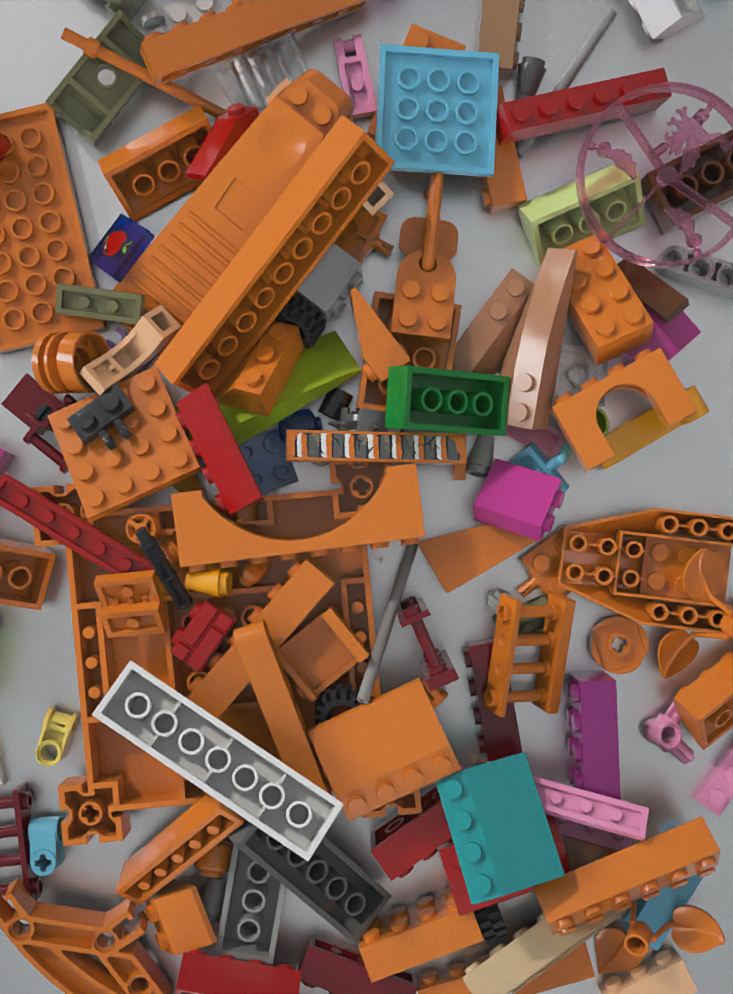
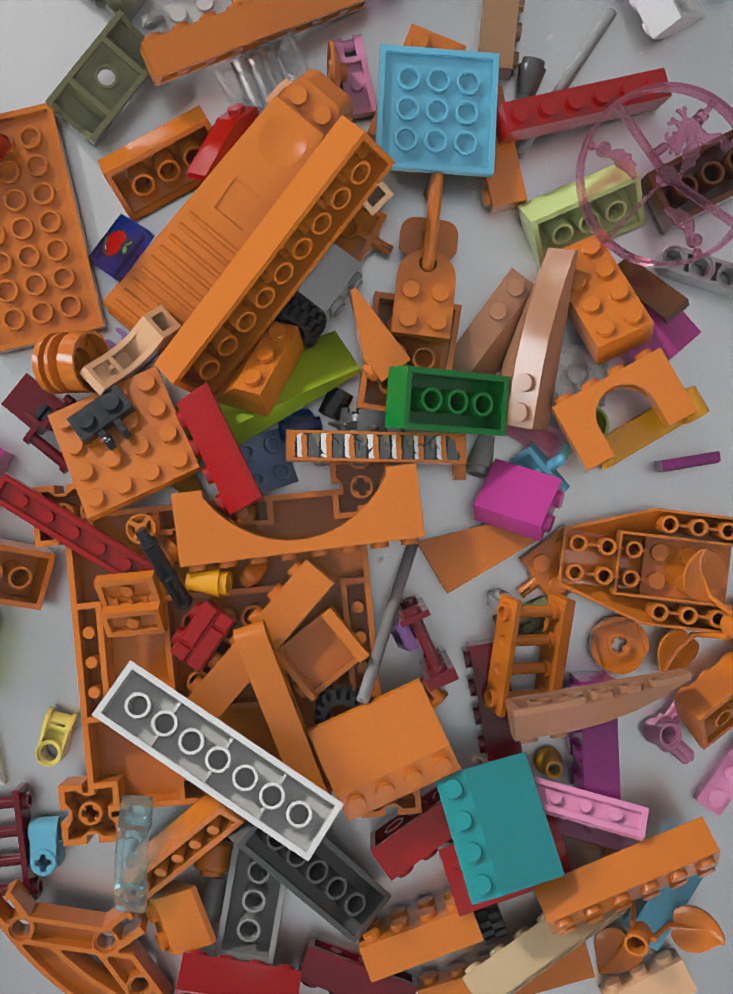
(94, 49): orange bar -> none
(99, 303): olive plate -> none
(132, 854): none -> clear light blue slope
(335, 69): none -> orange dish
(404, 636): none -> medium lavender plate
(547, 757): none -> light orange cone
(586, 705): none -> nougat wedge
(687, 461): none -> magenta tile

